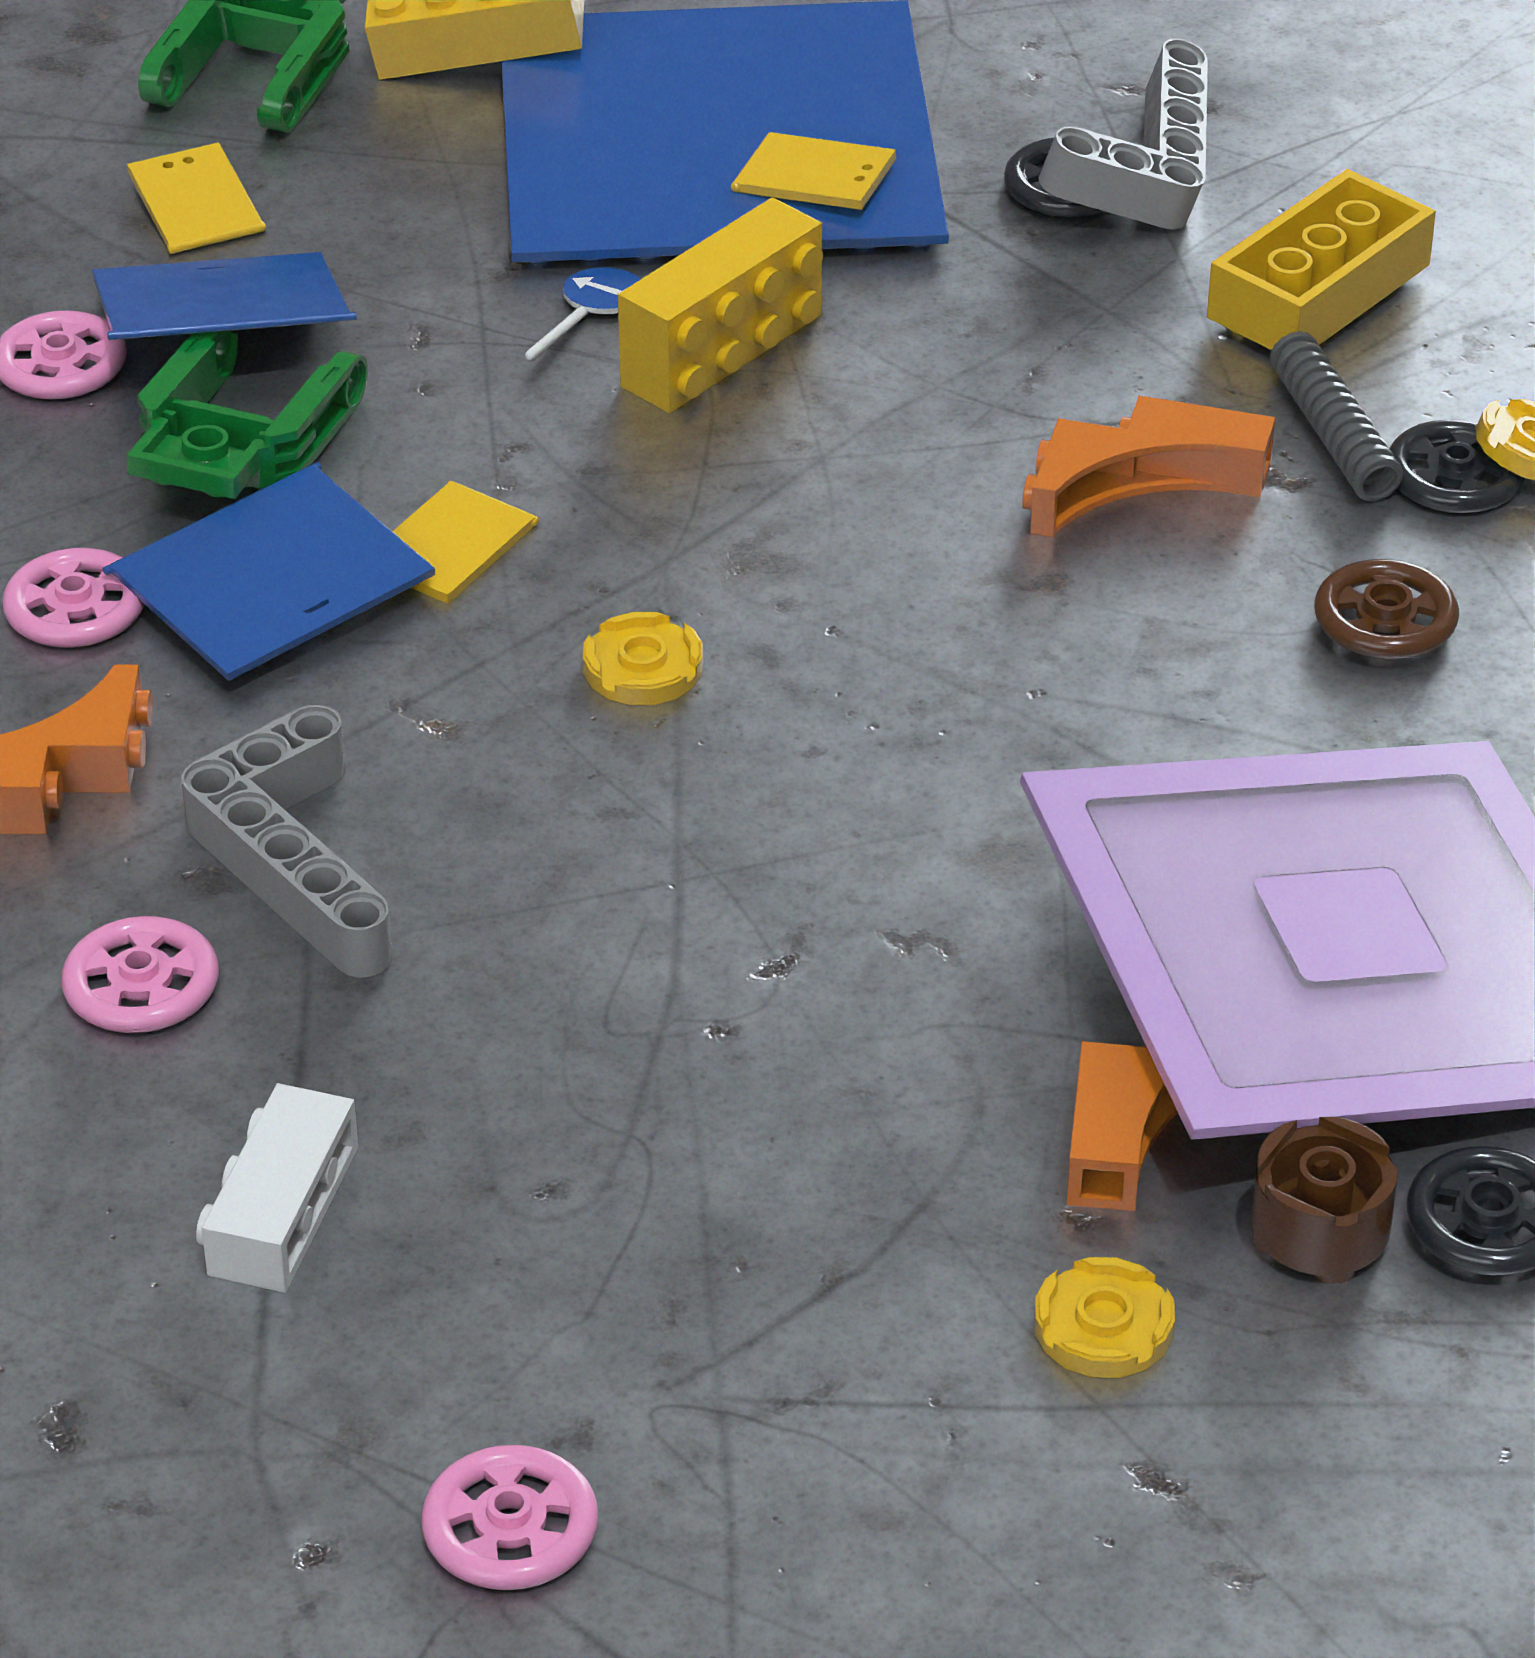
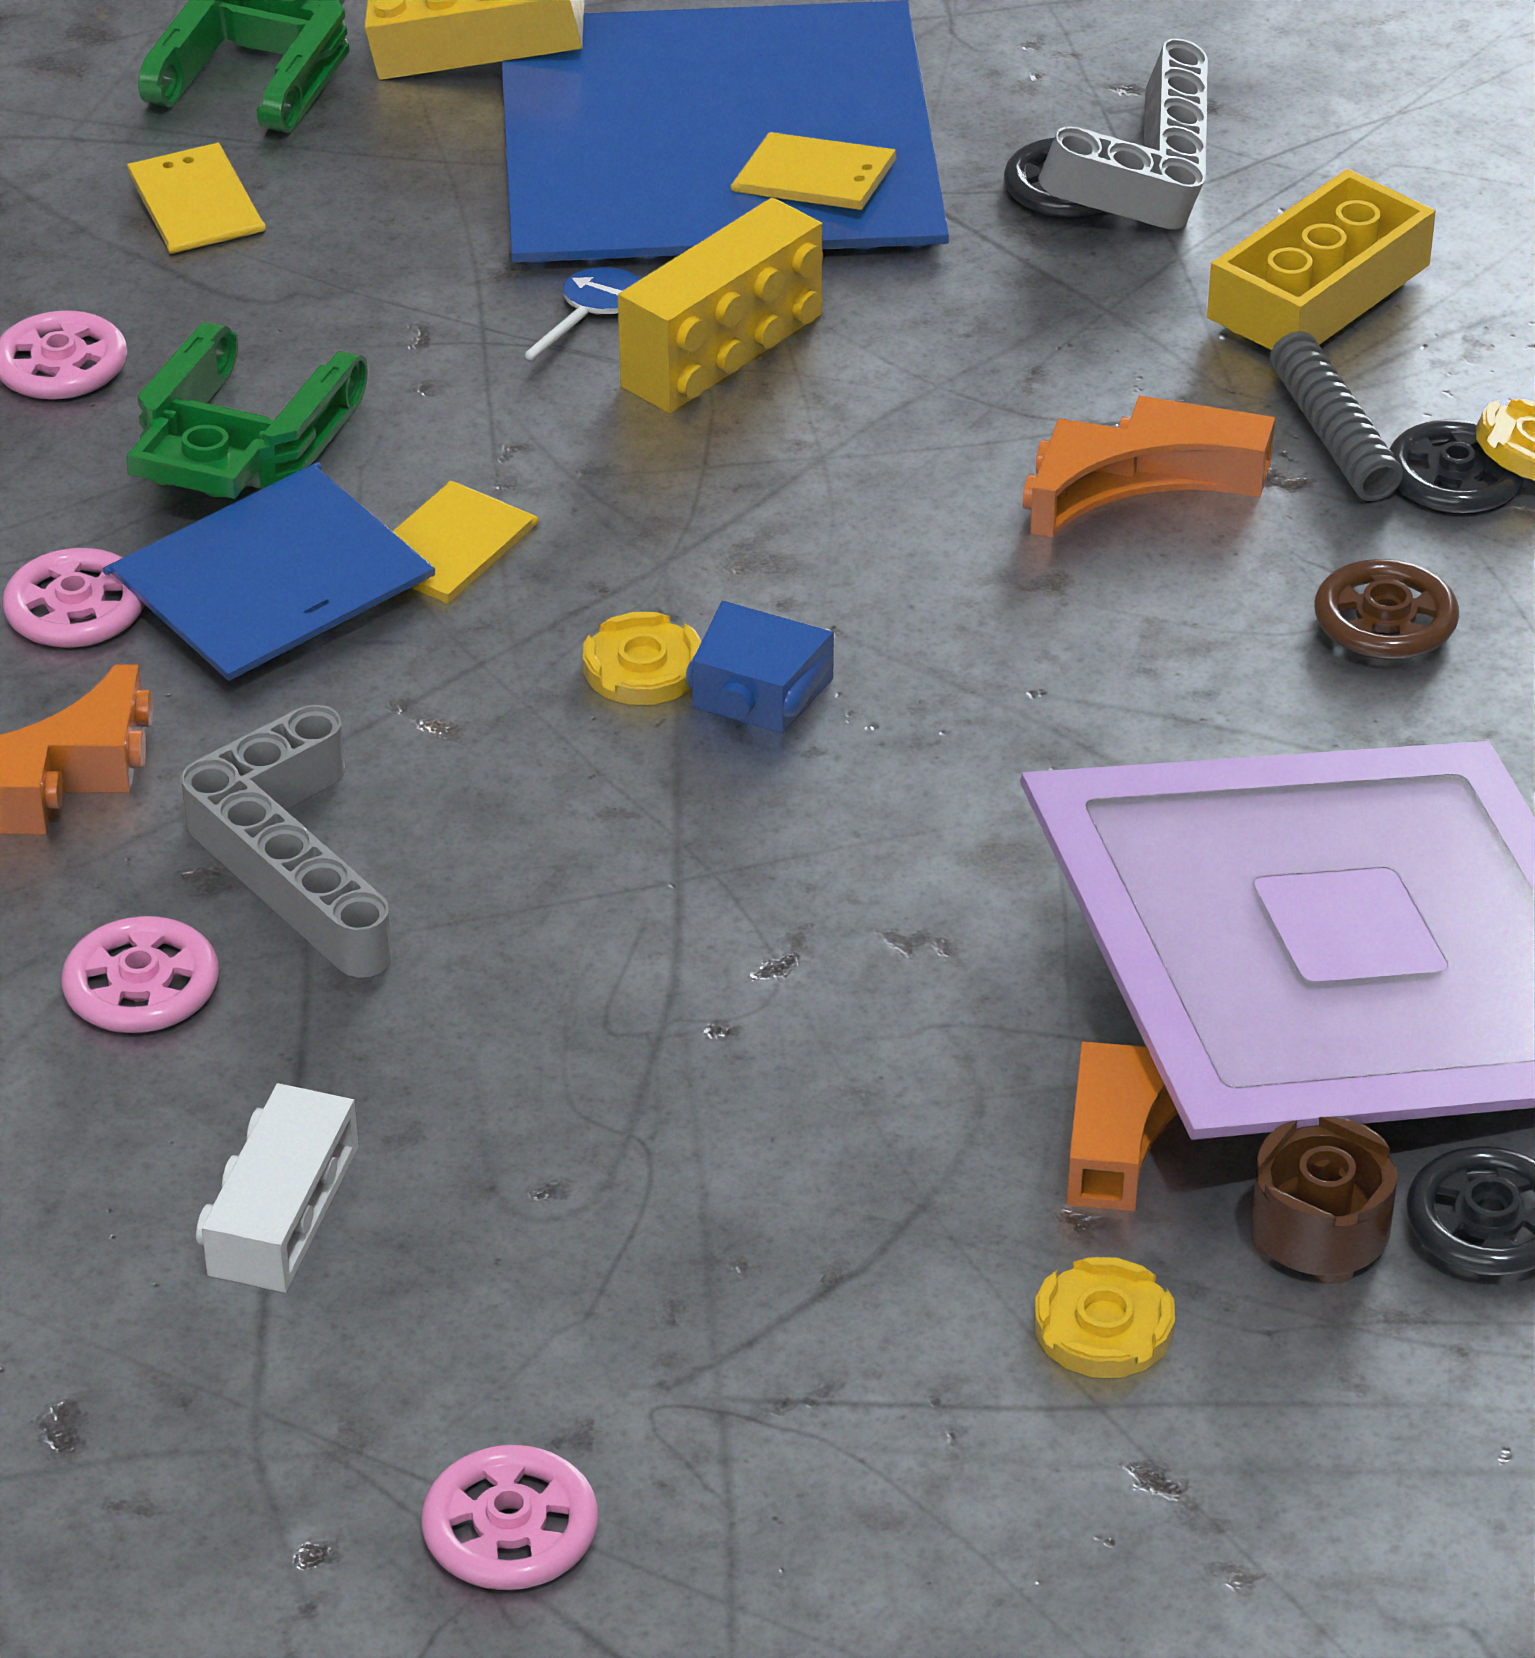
(219, 295): blue piece -> none
(759, 667): none -> blue torso

